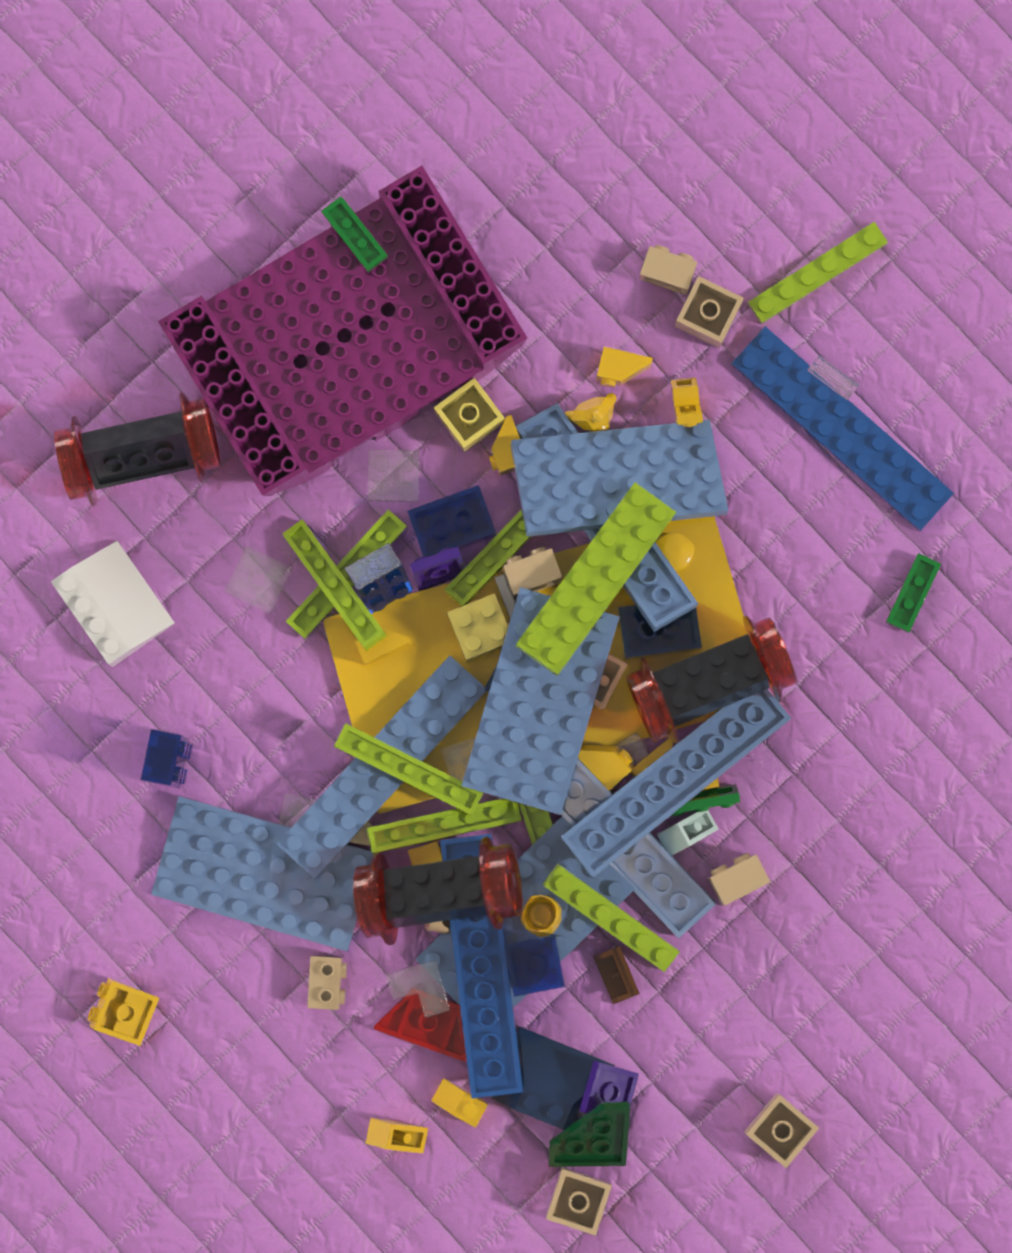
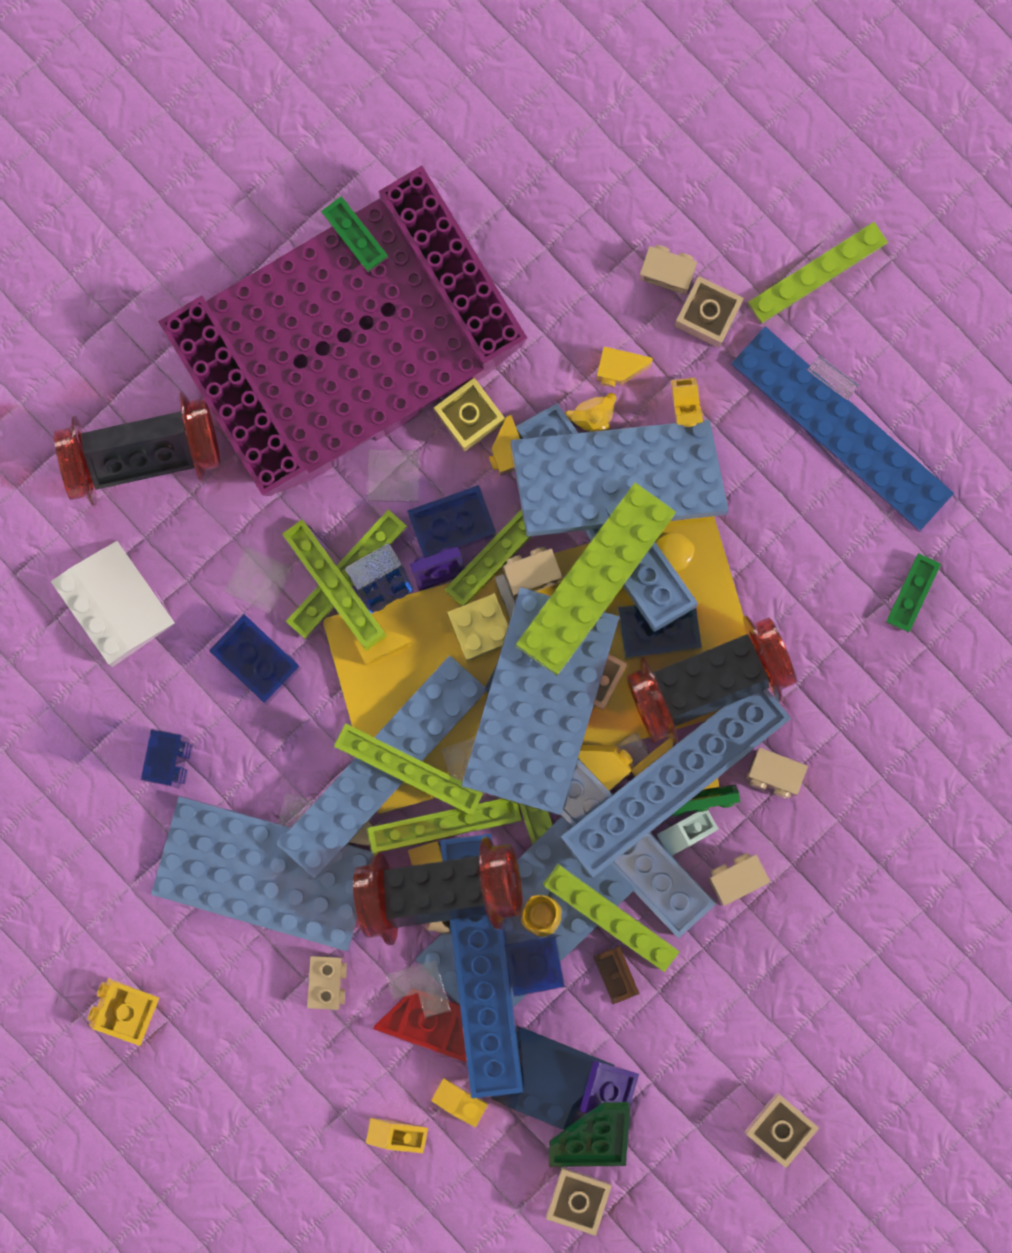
(255, 659): none -> clear blue brick
(776, 773): none -> tan brick

